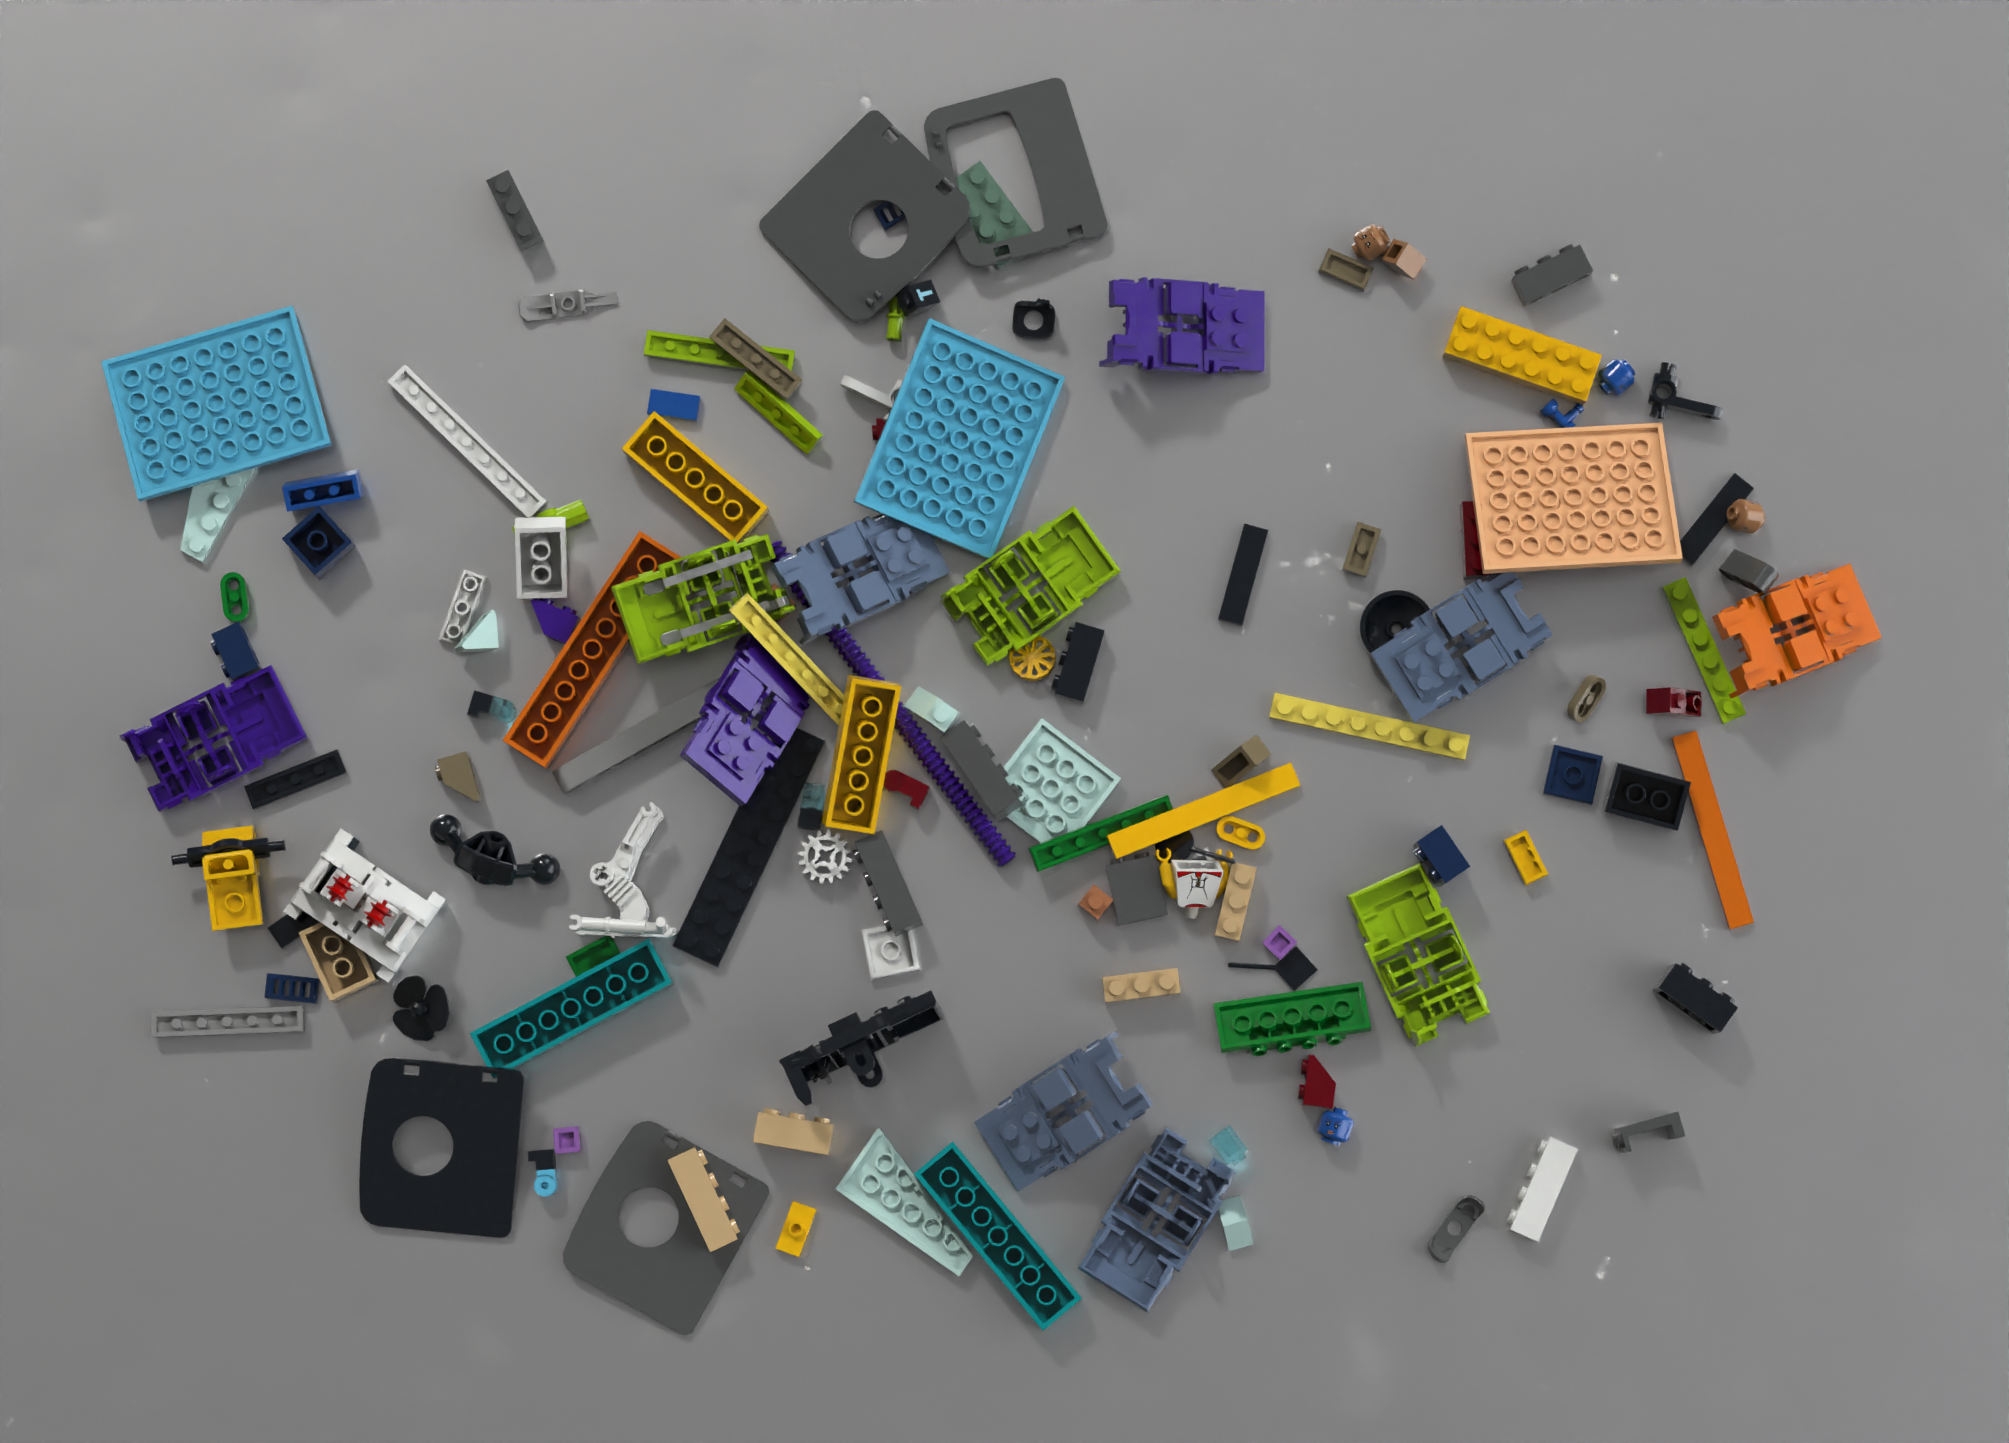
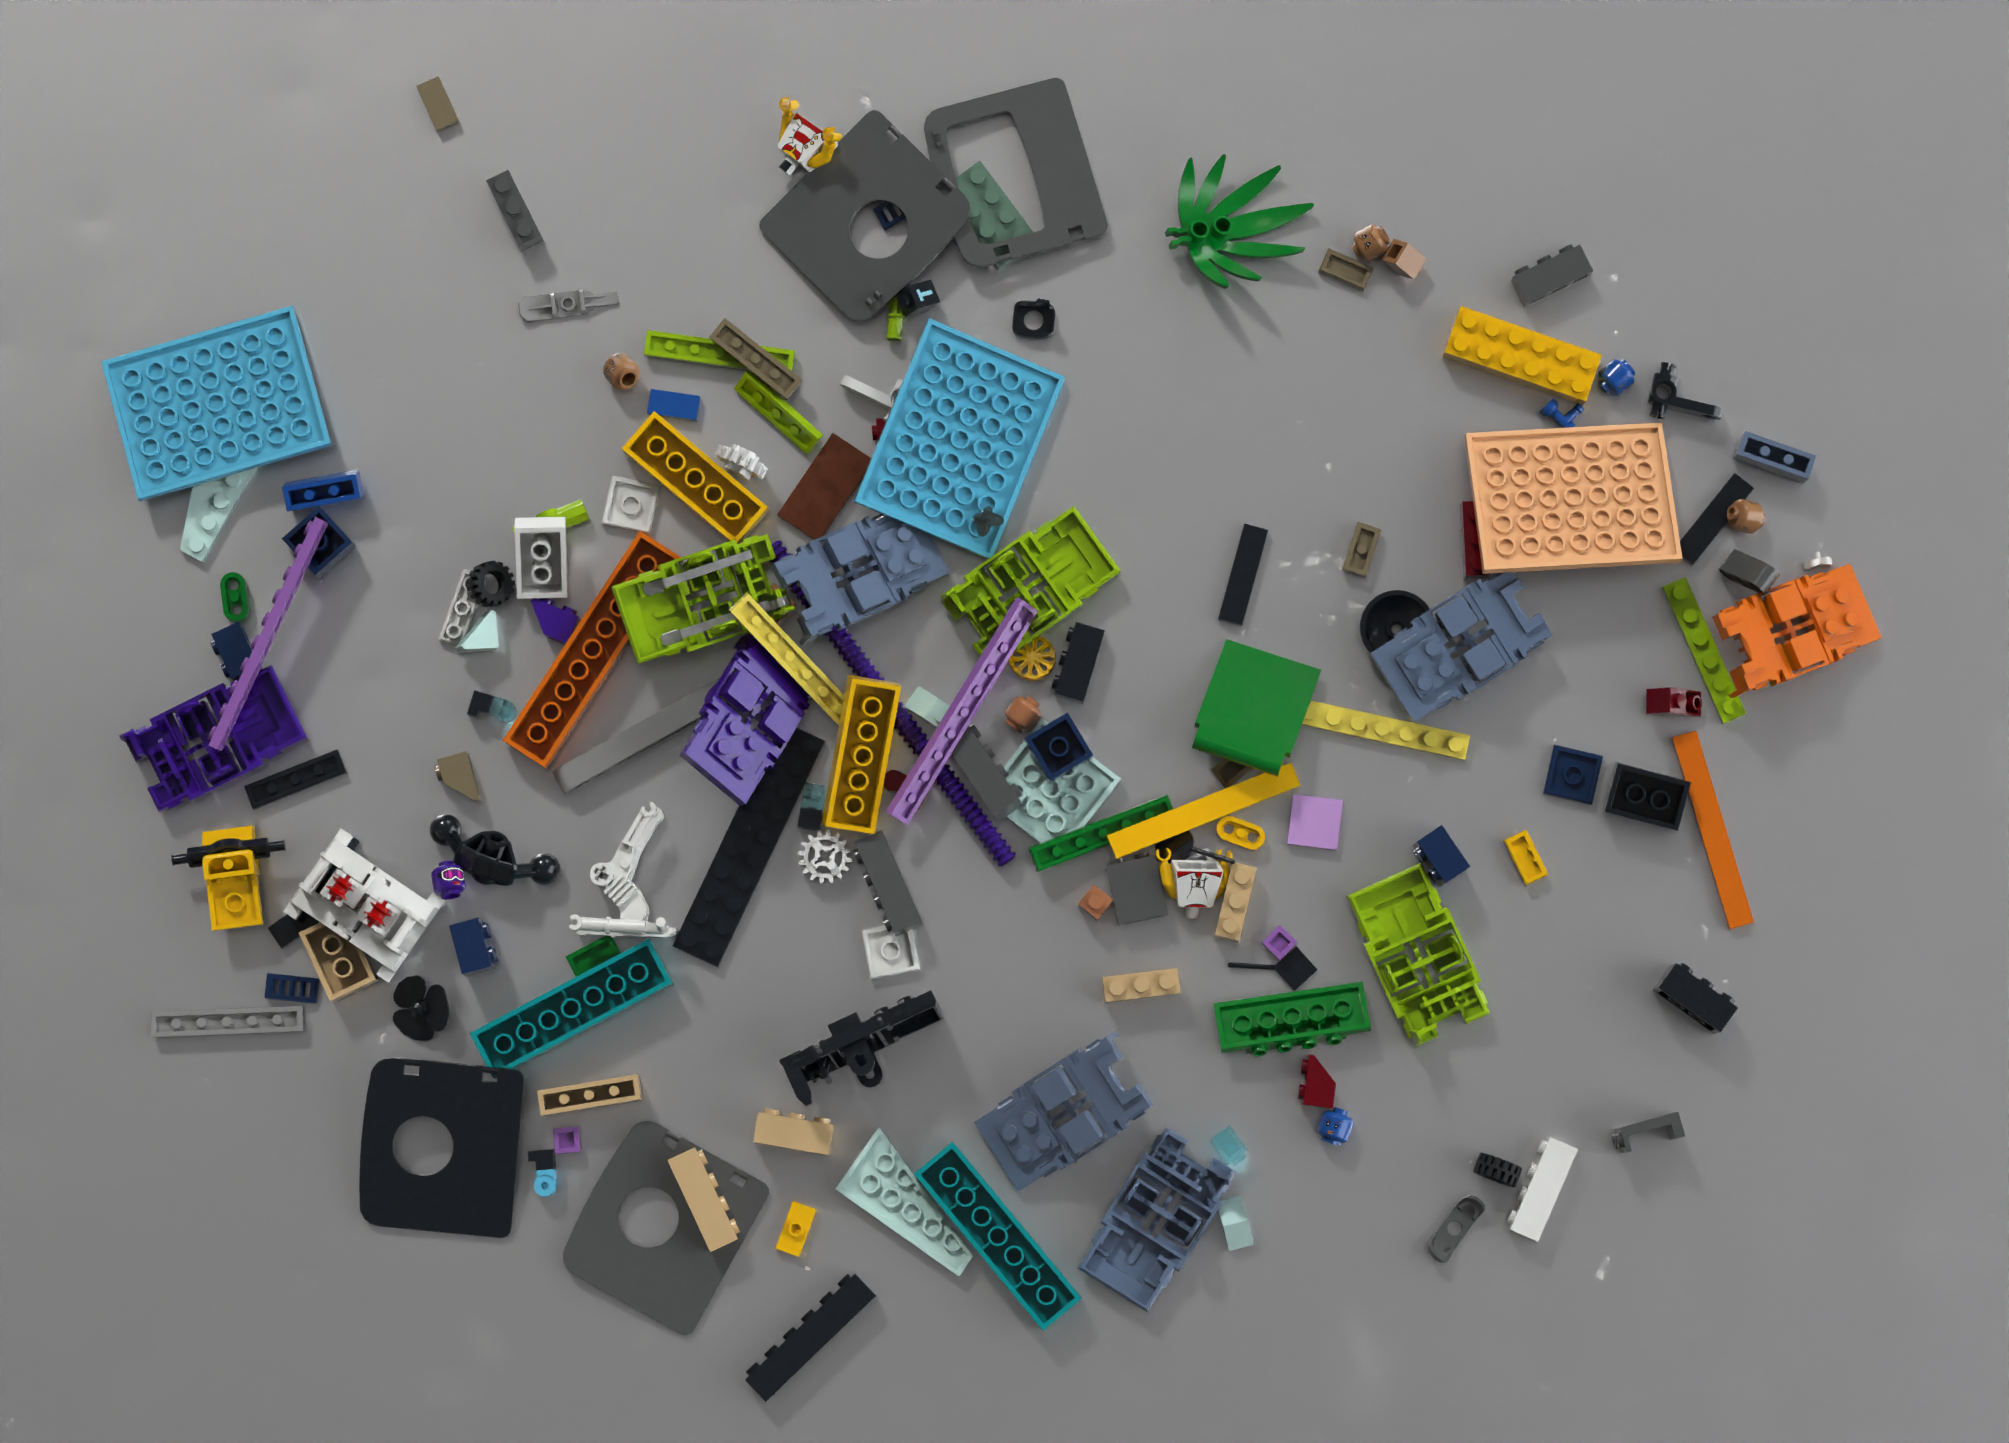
(271, 622): none -> medium lavender plate
(437, 104): none -> dark tan tile
(448, 880): none -> dark purple head
(467, 441): white plate -> none
(473, 946): none -> dark blue brick
(477, 583): none -> black tyre
(589, 1095): none -> tan brick
(621, 371): none -> medium nougat head
(631, 504): none -> white tile
(741, 461): none -> white gear
(803, 141): none -> torso
(810, 1337): none -> black brick
(825, 487): none -> copper tile
(962, 711): none -> medium lavender plate
(986, 520): none -> clear smoke piece
(1023, 713): none -> nougat head
(1058, 747): none -> dark blue brick
(1211, 232): none -> green plant
(1228, 327): dark purple piece -> none
(1254, 707): none -> green piece
(1314, 822): none -> lavender tile
(1497, 1169): none -> black tyre
(1586, 698): dark tan plate -> none
(1774, 457): none -> sand blue brick
(1817, 562): none -> white piece

